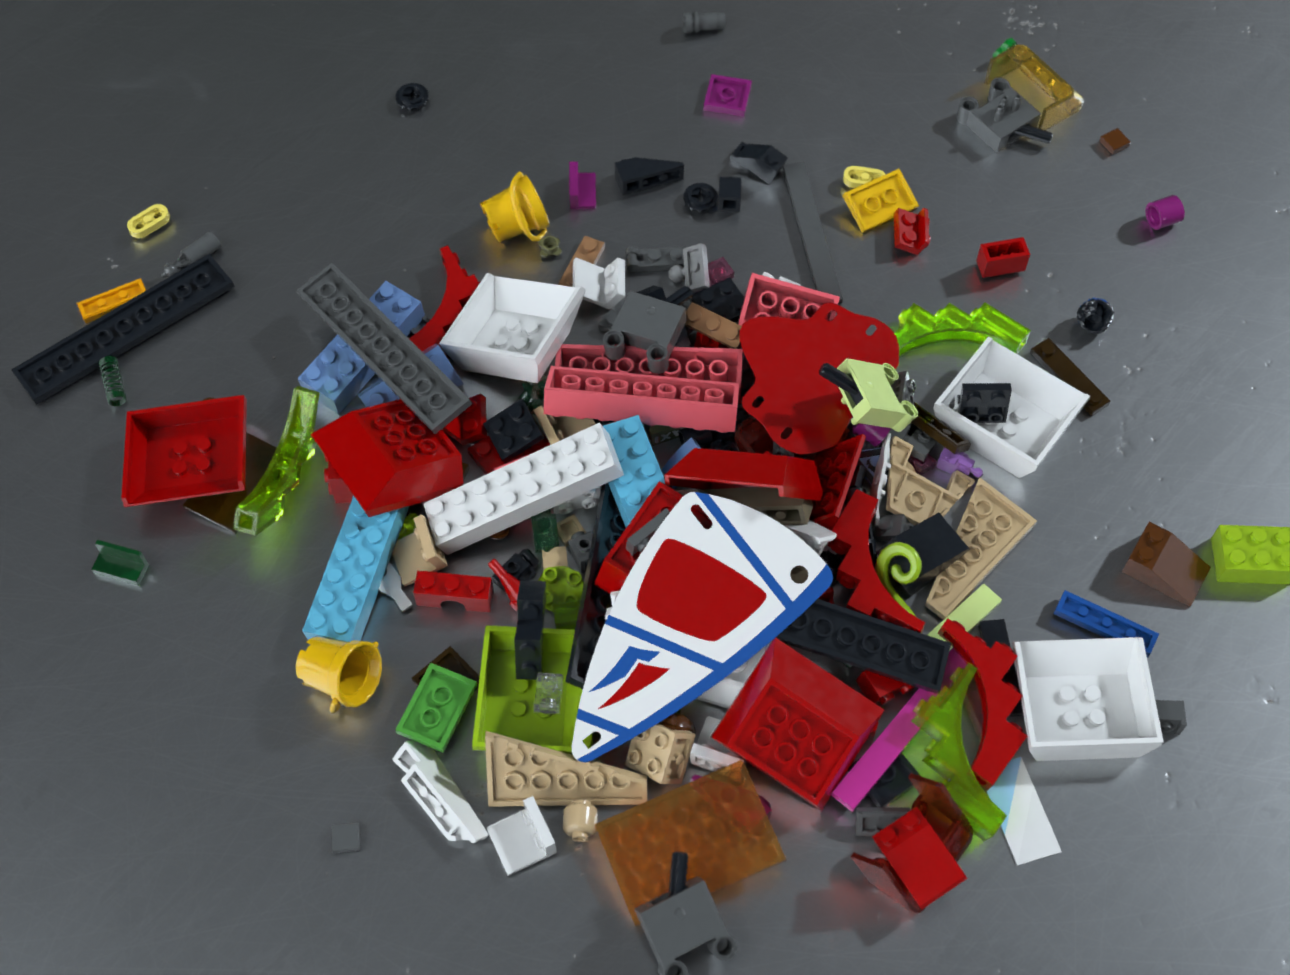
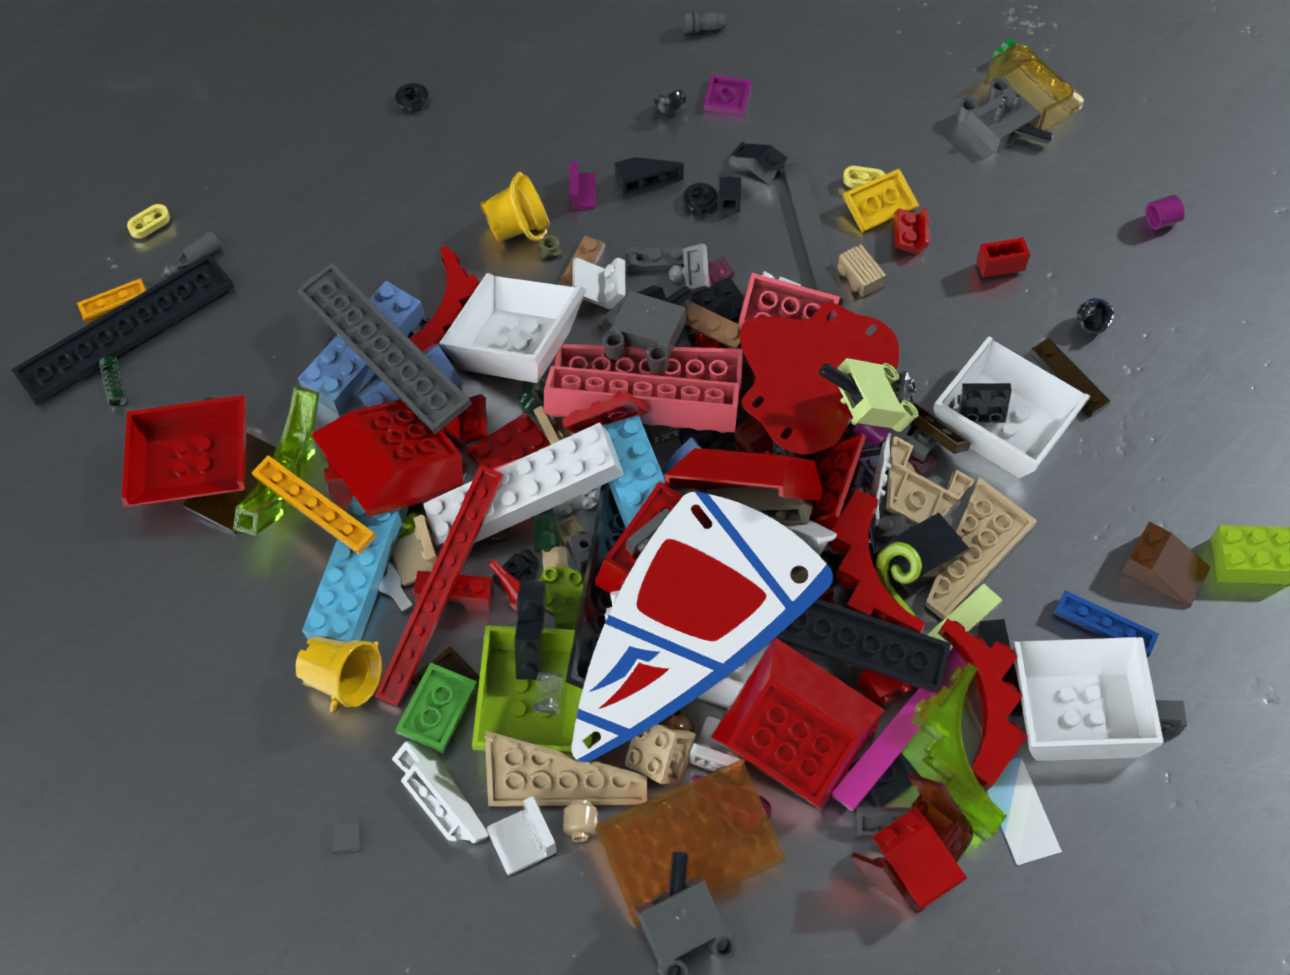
(120, 563): dark green panel -> none
(314, 505): none -> light orange plate
(439, 586): none -> red plate
(513, 430): black plate -> none
(620, 407): none -> red plate
(671, 103): none -> black hair
(861, 271): none -> tan brick
(951, 462): medium lavender piece -> none
(952, 324): clear neon green arch -> none
(1115, 141): reddish brown tile -> none

